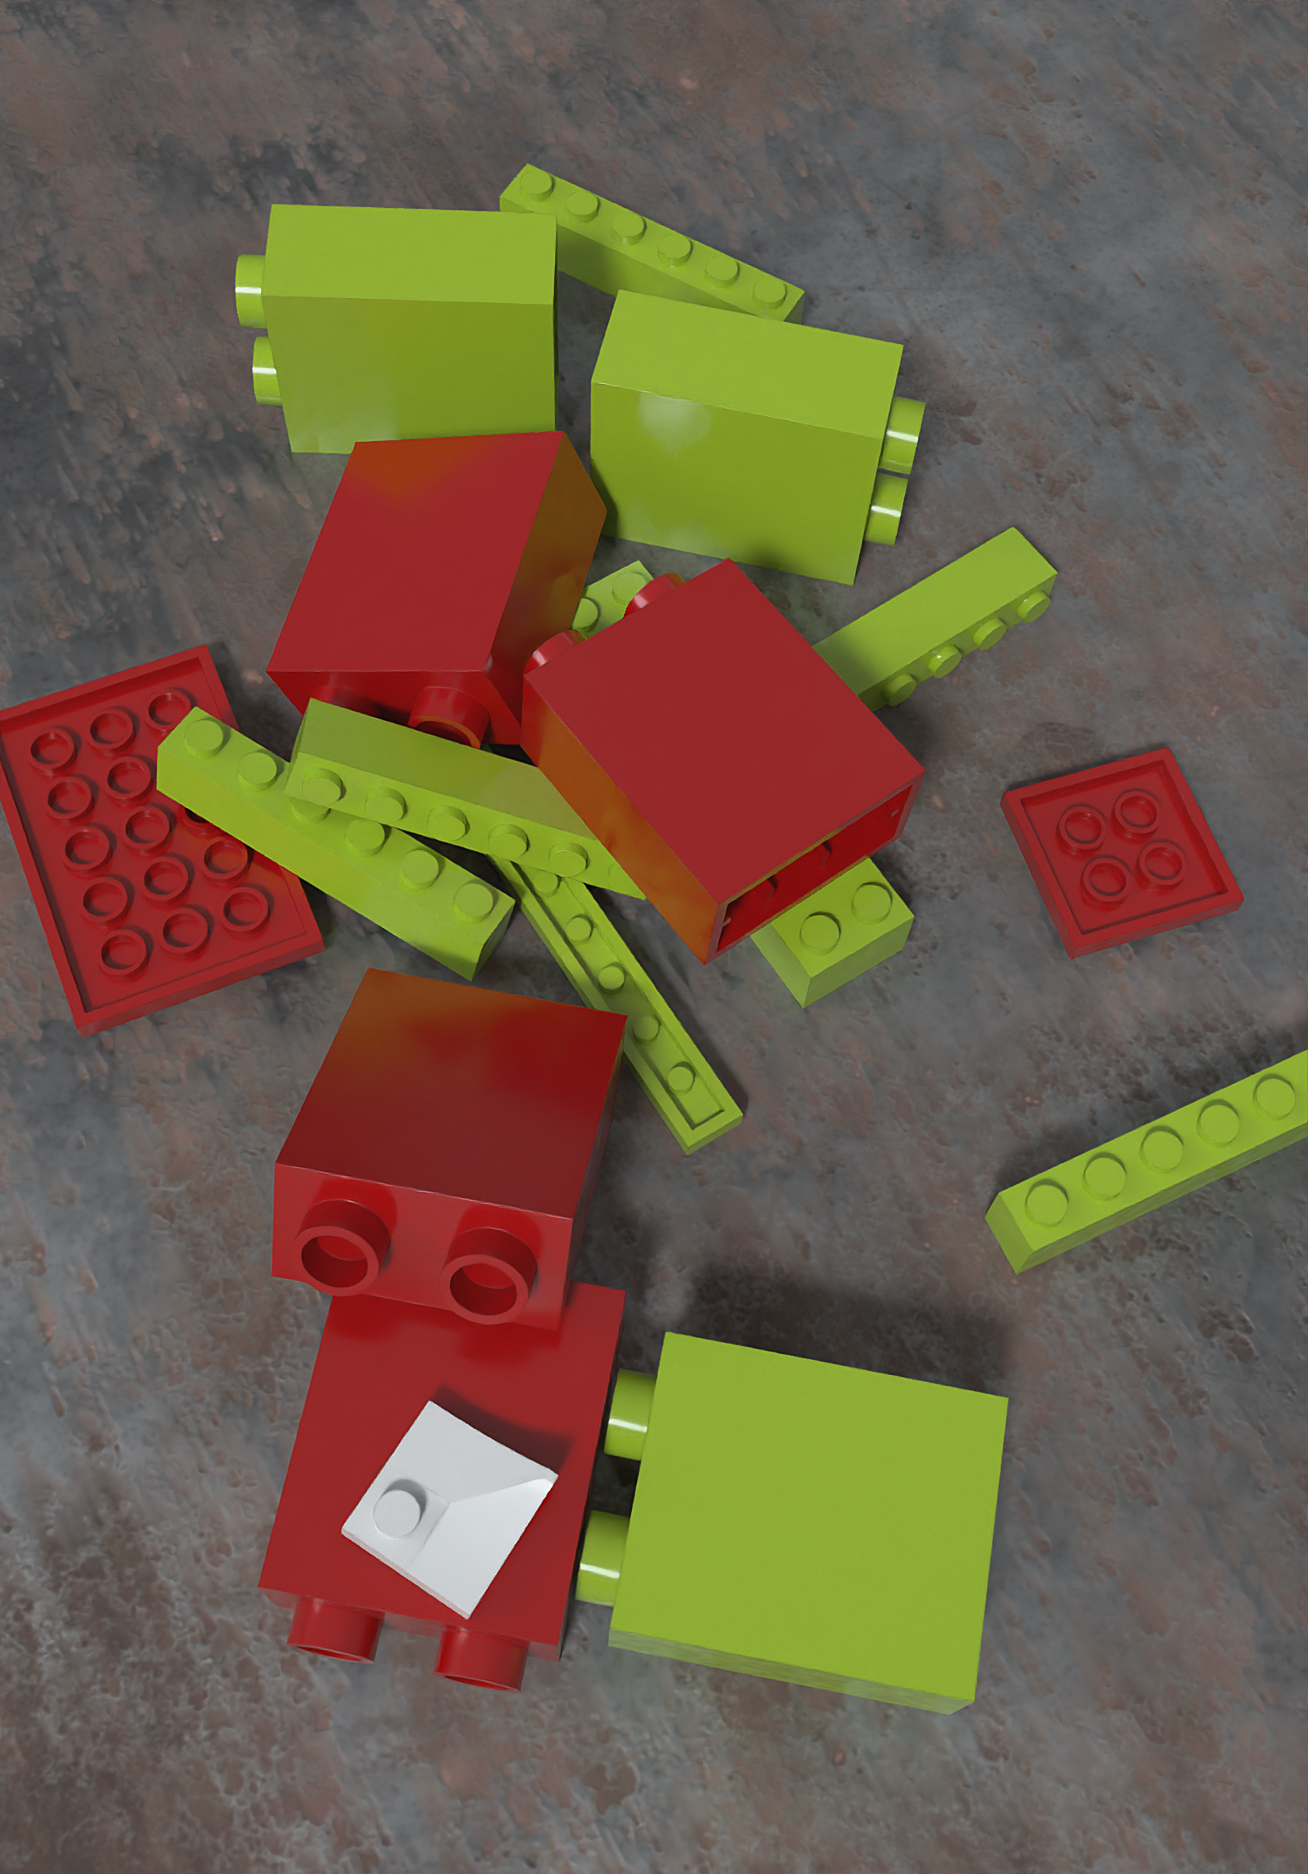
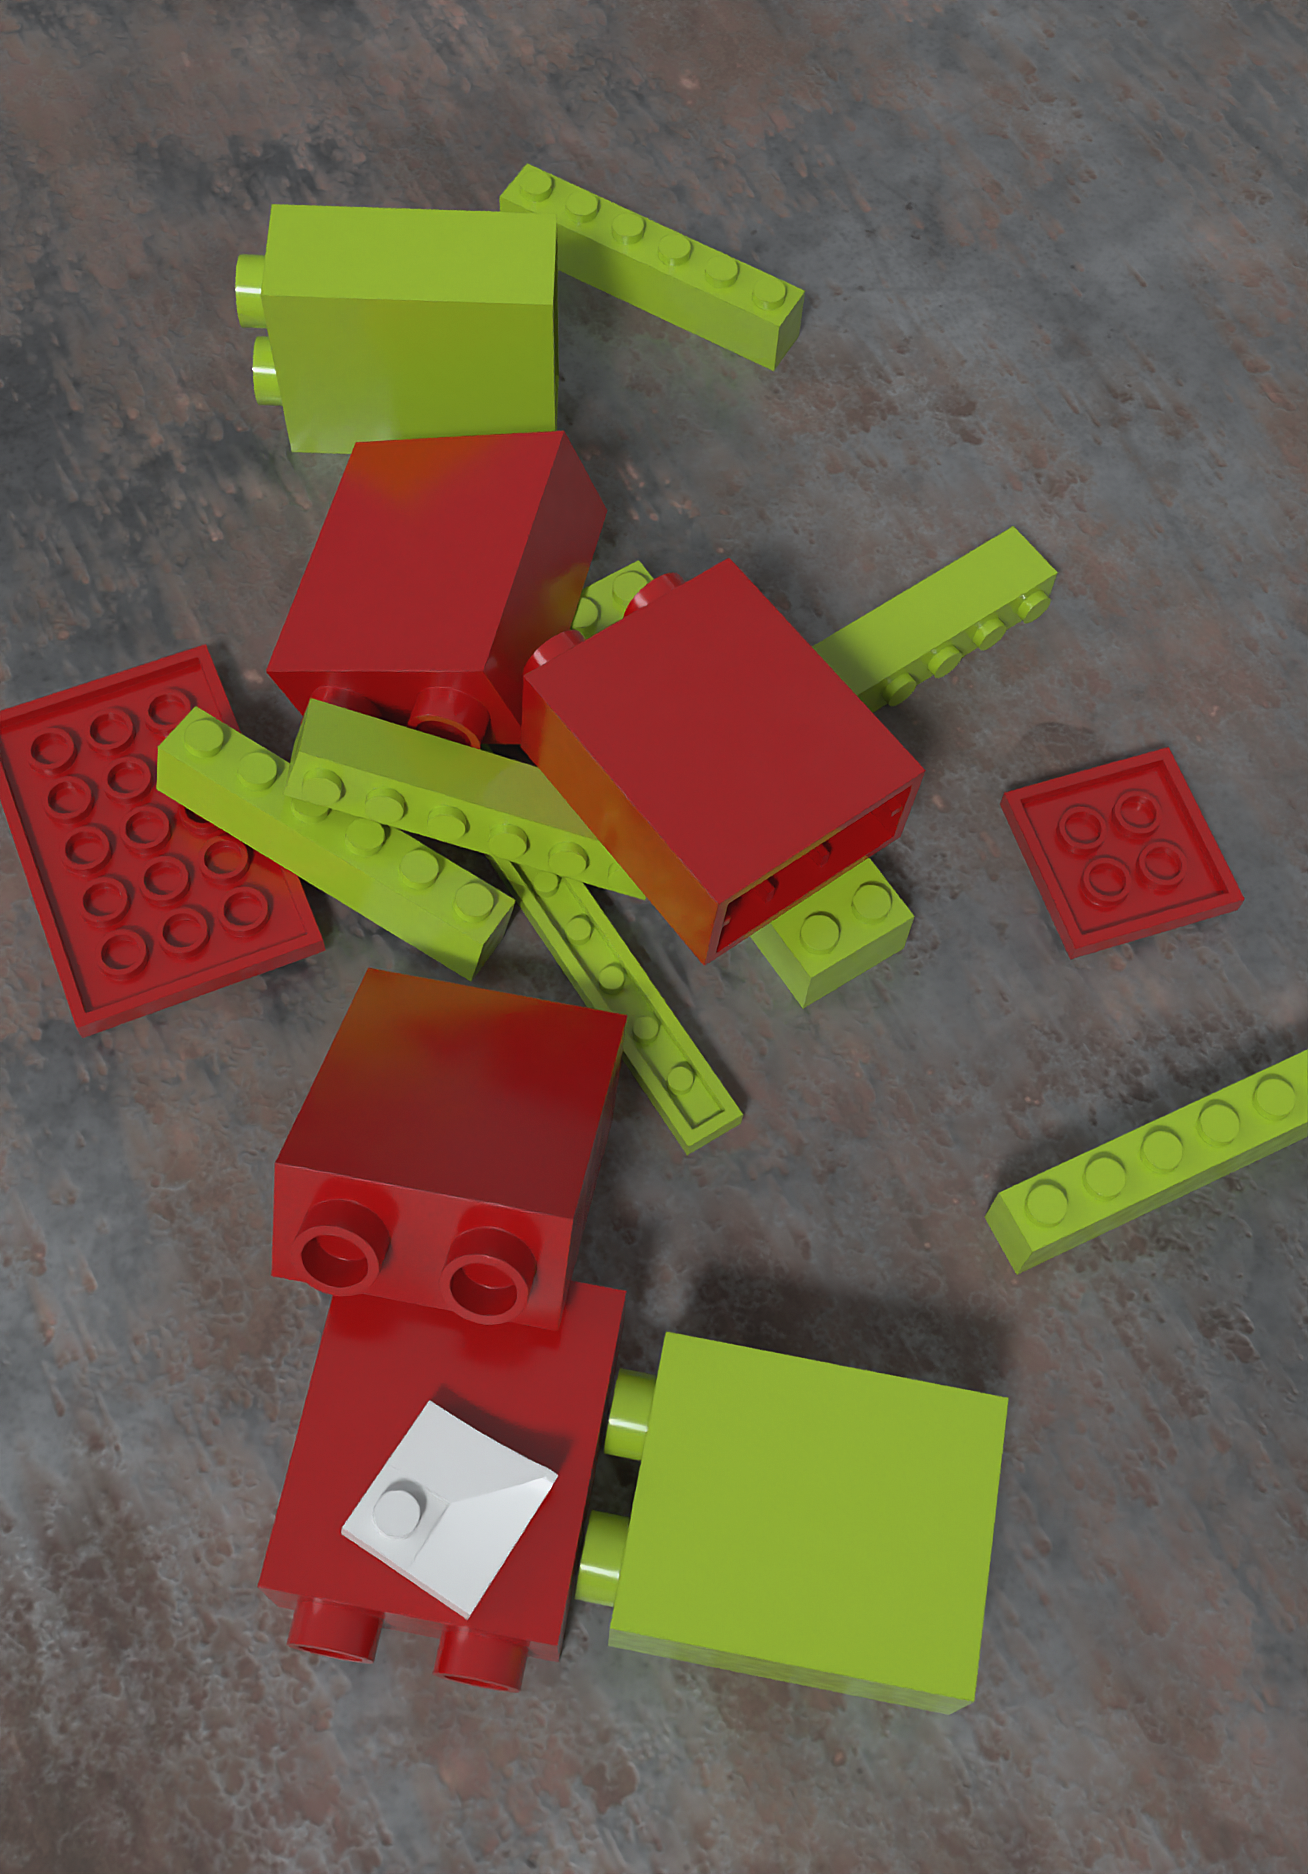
(748, 437): lime brick -> none

